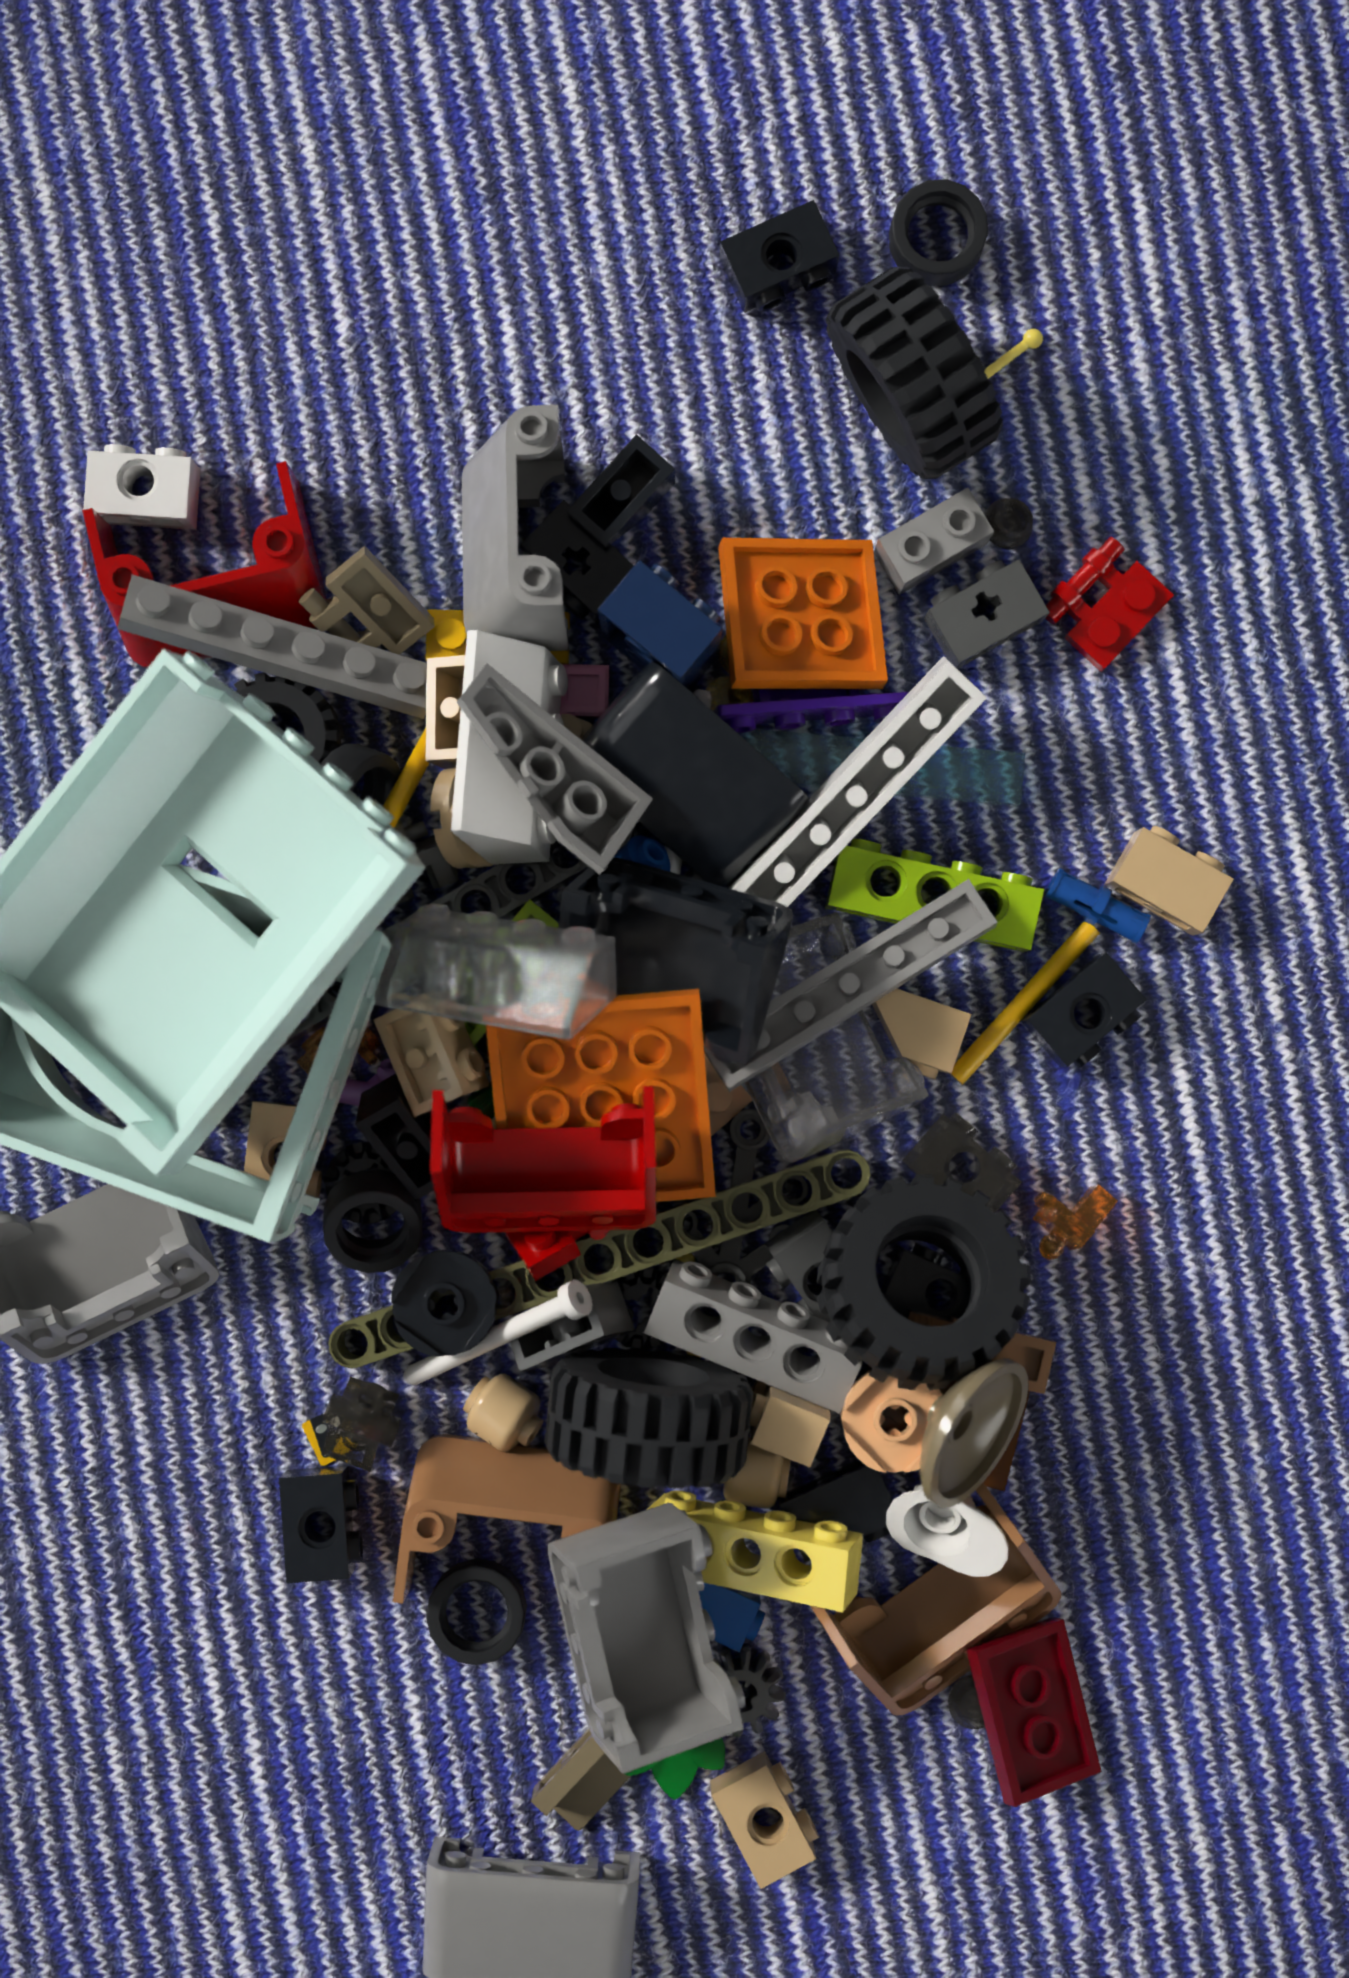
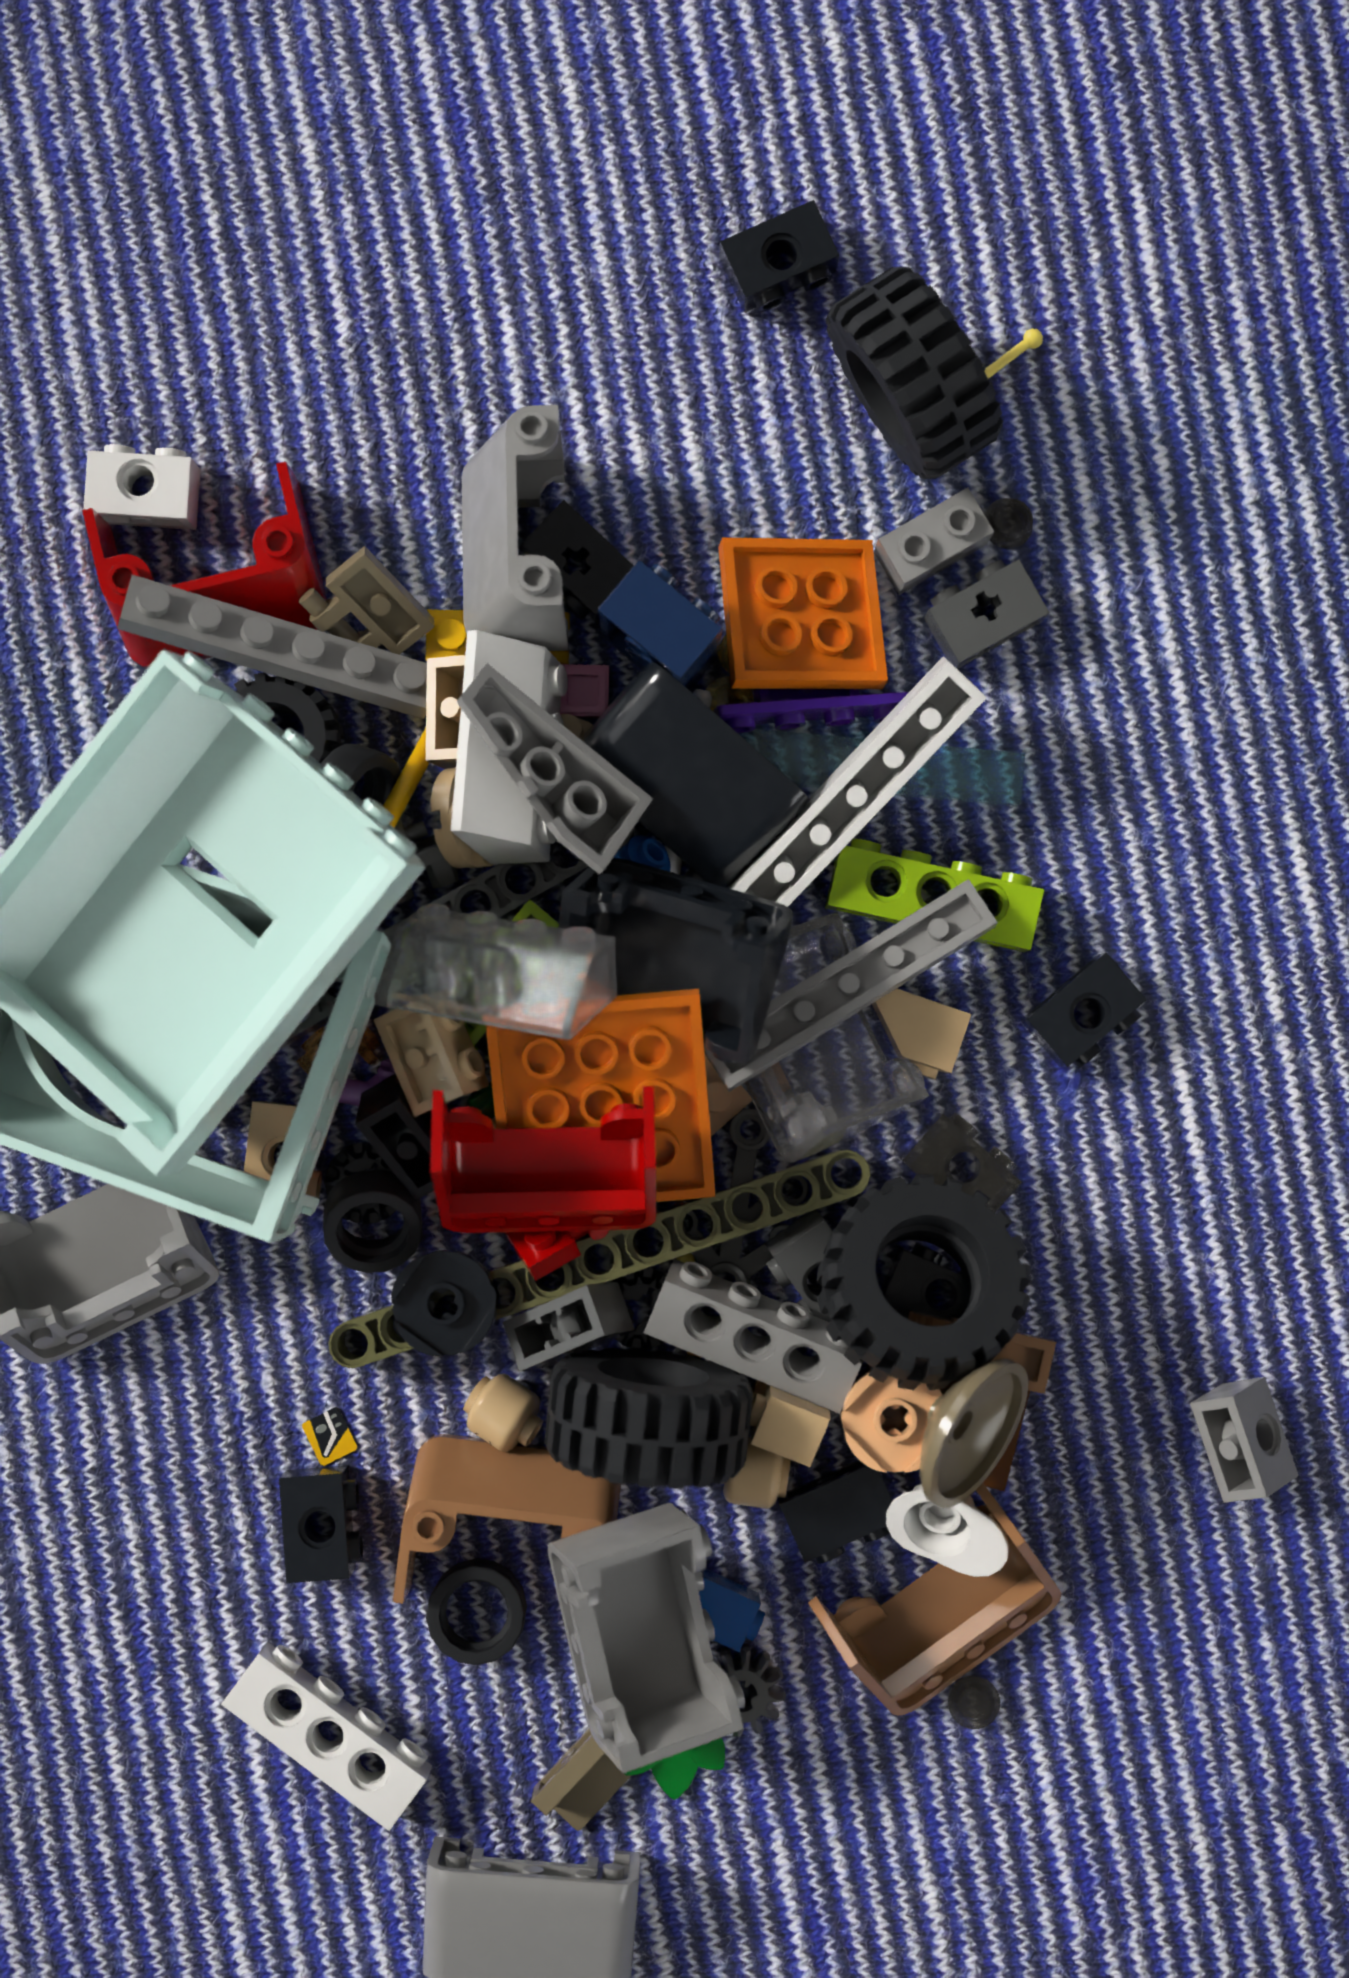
(336, 1763): none -> white brick
(360, 1423): clear smoke brick -> none
(572, 1301): white bar -> none
(623, 492): black slope -> none
(767, 1849): tan brick -> none
(777, 1572): light yellow brick -> none
(949, 195): black tyre -> none
(1024, 1002): yellow bar -> none
(1033, 1711): dark red plate -> none
(1073, 1226): clear orange piece -> none
(1097, 905): blue pin -> none
(1118, 615): red plate -> none
(1169, 879): tan brick -> none
(1244, 1440): none -> light grey brick

